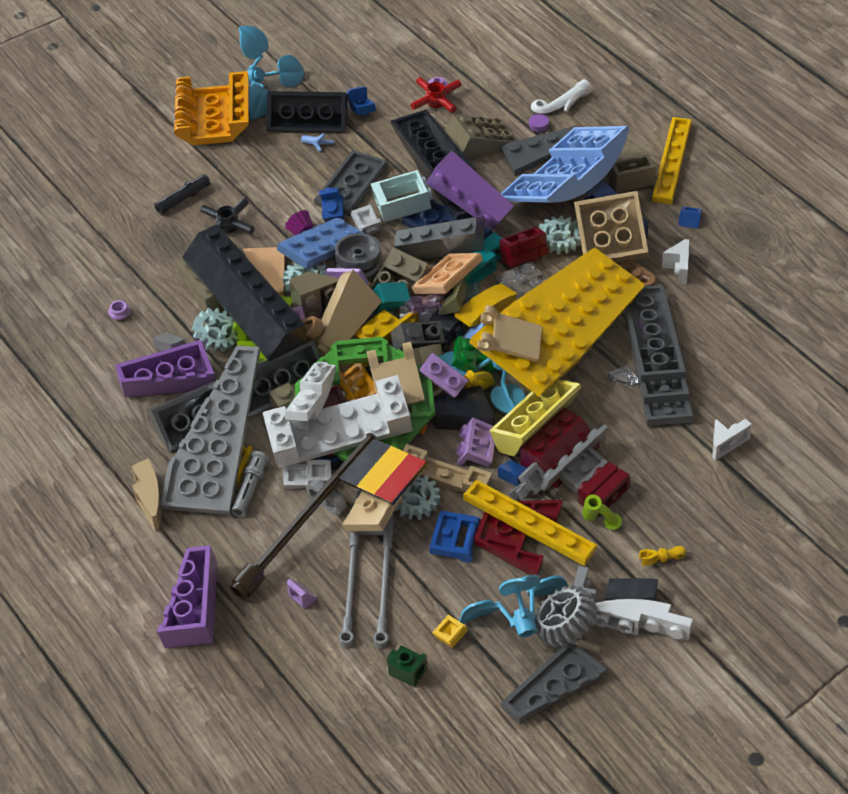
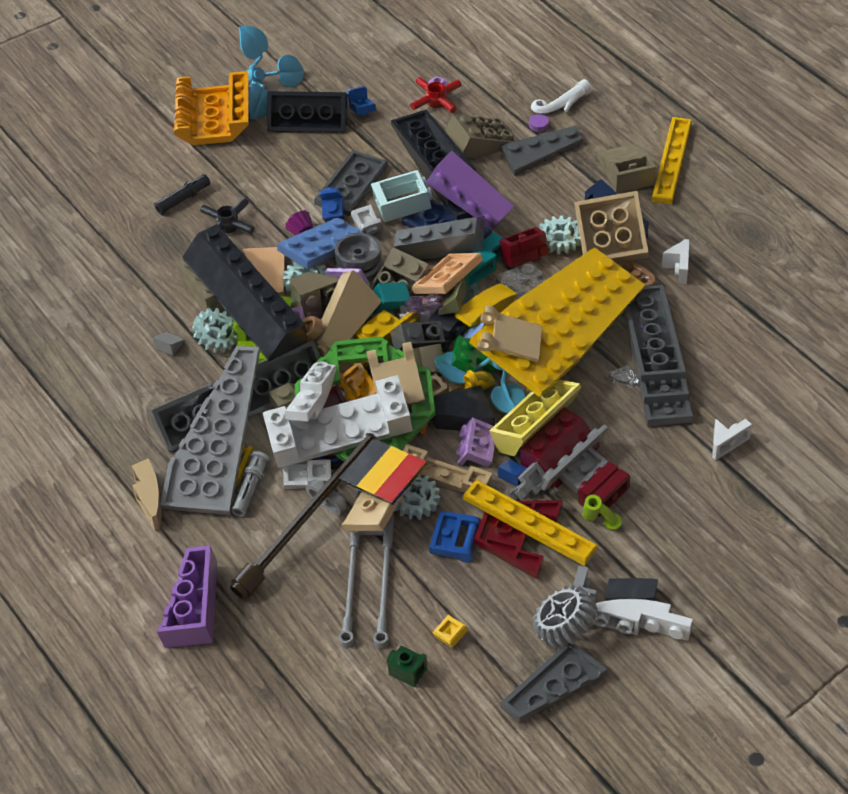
(119, 310): lavender plate -> none
(166, 371): medium lavender wedge -> none
(300, 594): lavender slope -> none
(316, 141): light blue bar -> none
(443, 375): lavender bracket -> none
(523, 618): medium azure plant -> none
(575, 167): light blue slope -> none
(650, 557): yellow piece -> none
(690, 217): blue slope -> none

